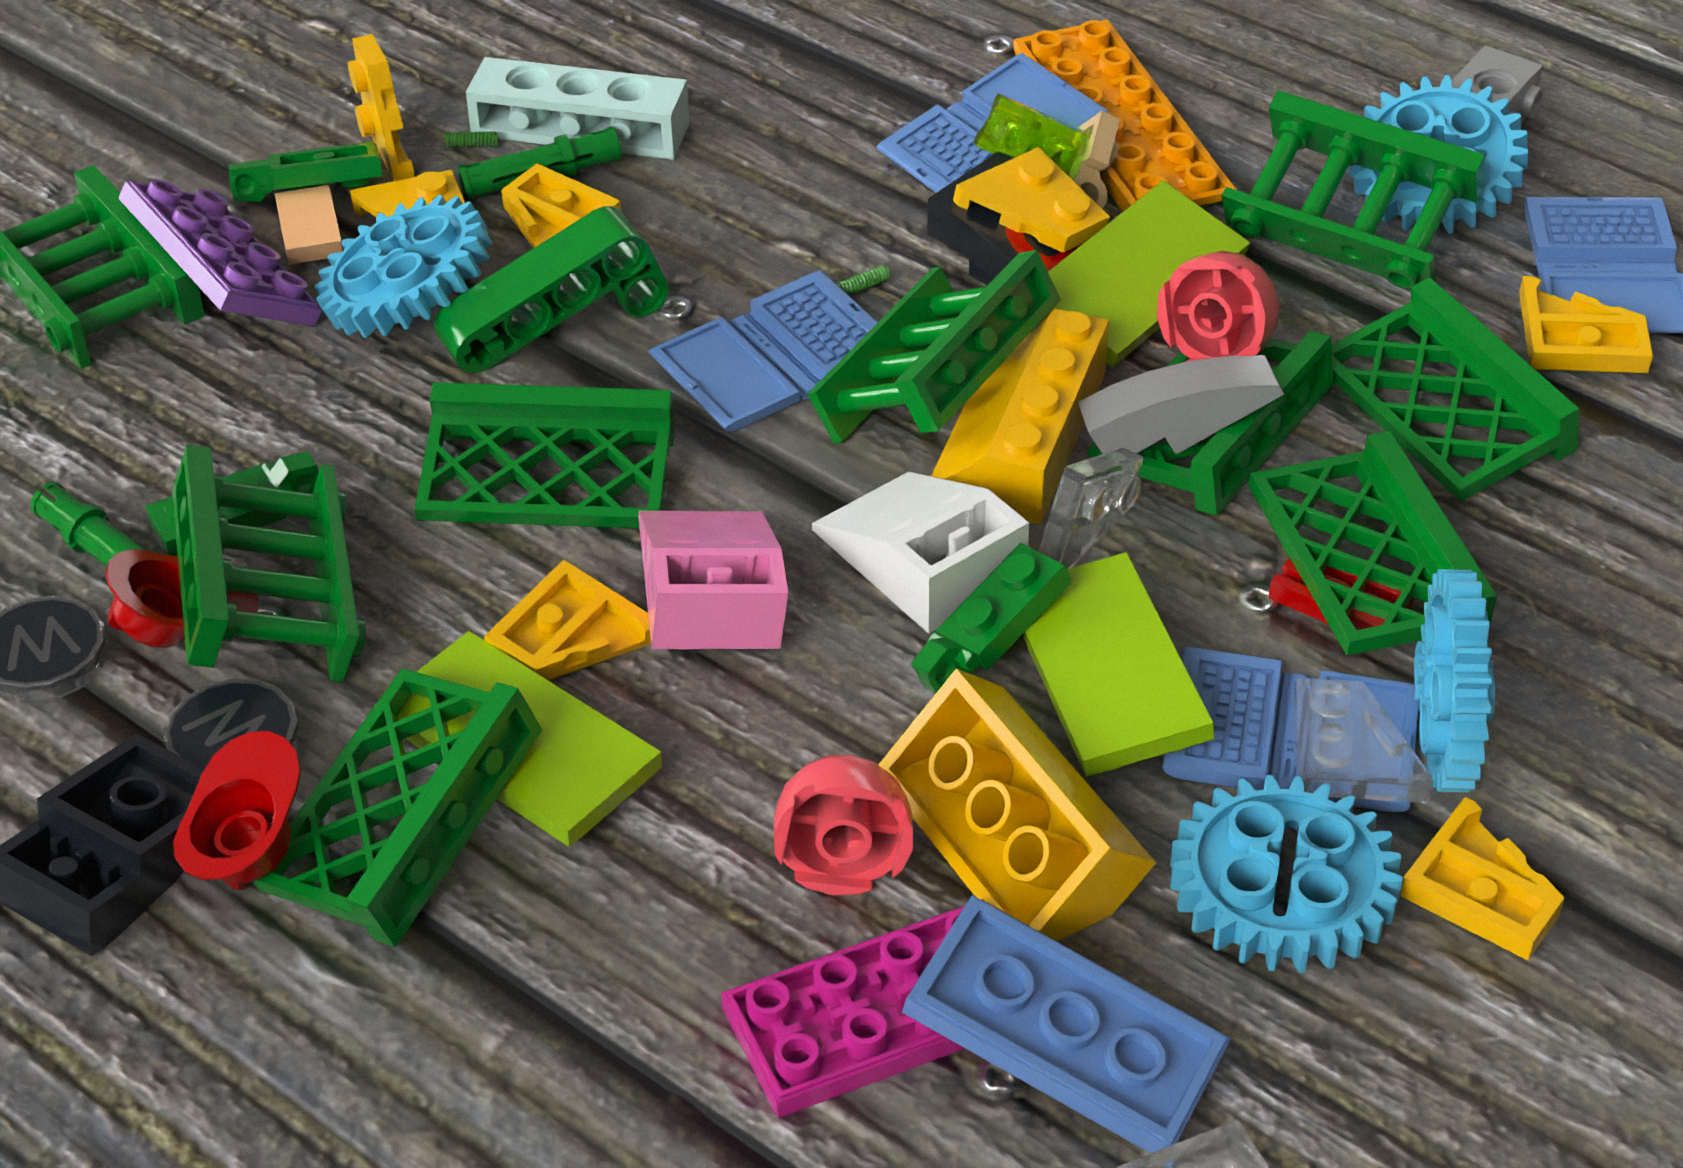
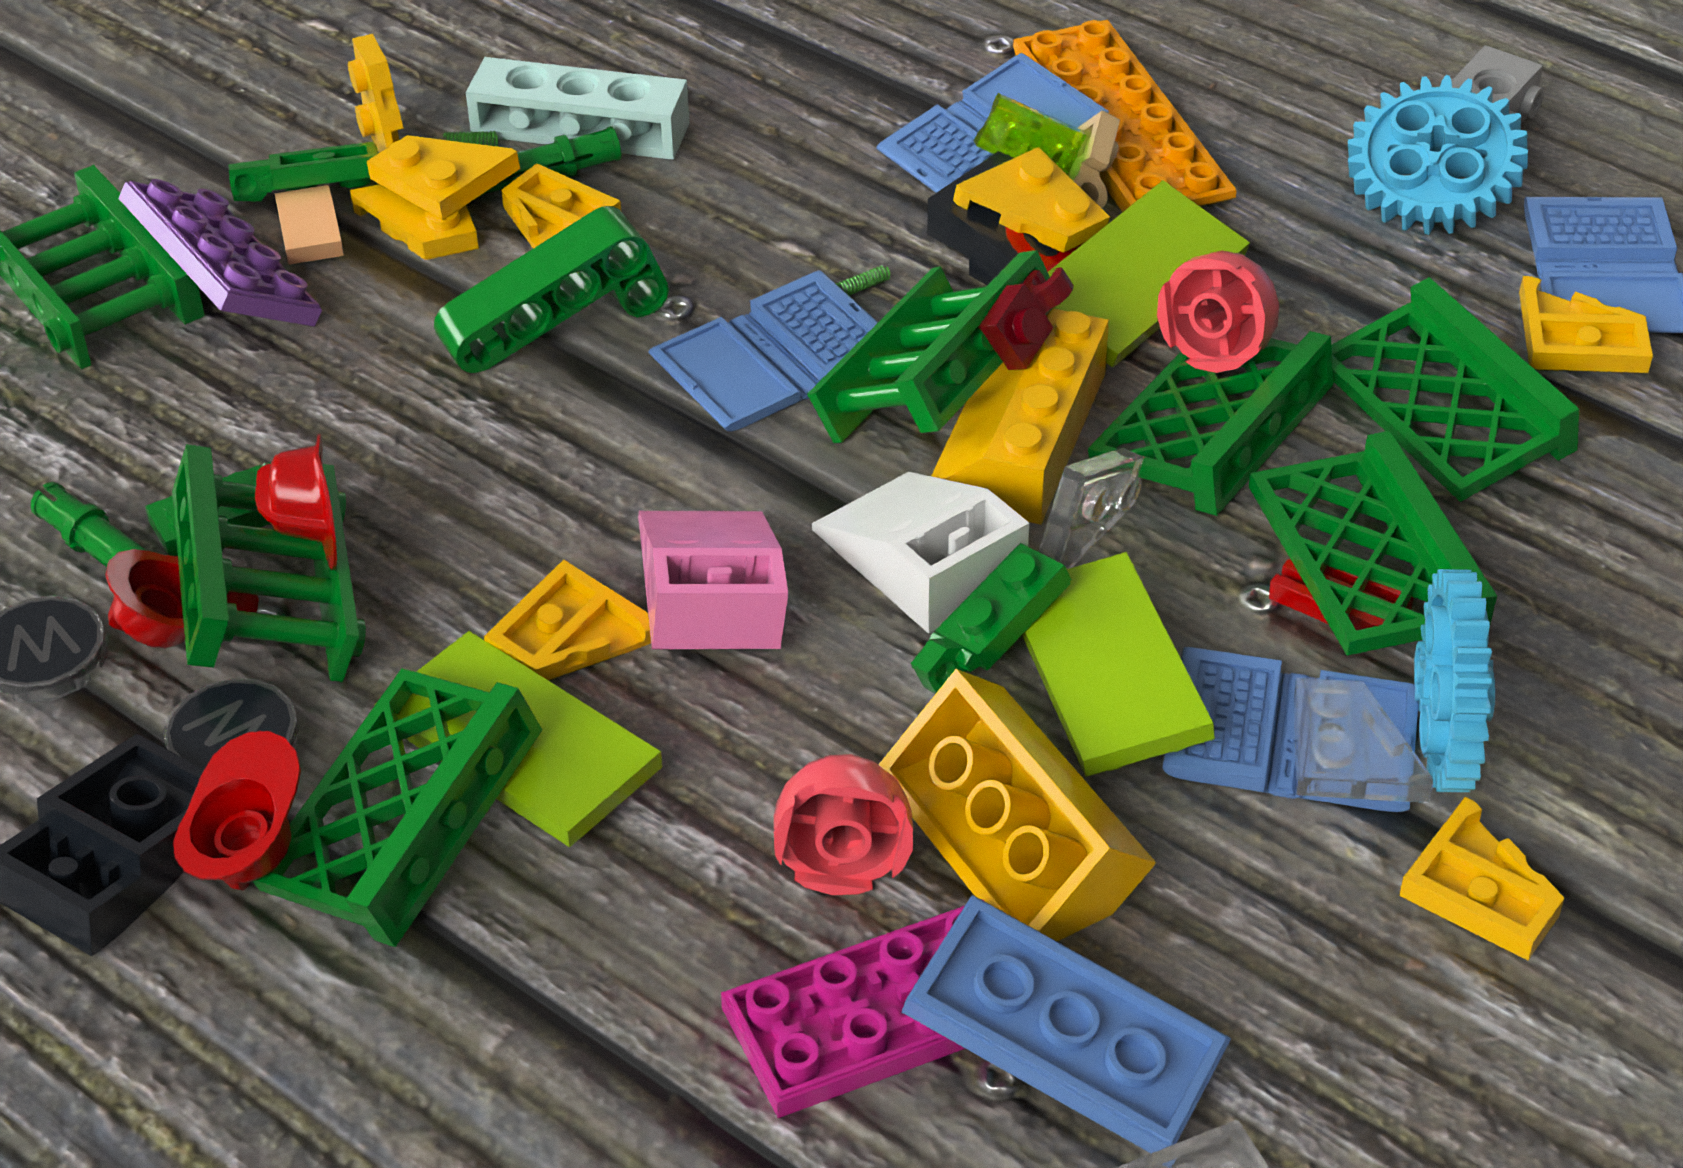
(296, 497): none -> red piece
(403, 266): medium azure gear -> none
(441, 173): none -> yellow wing
(551, 420): green fence -> none
(1018, 321): none -> dark red plate
(1179, 402): light grey slope -> none
(1340, 877): medium azure gear -> none
(1370, 144): green fence -> none

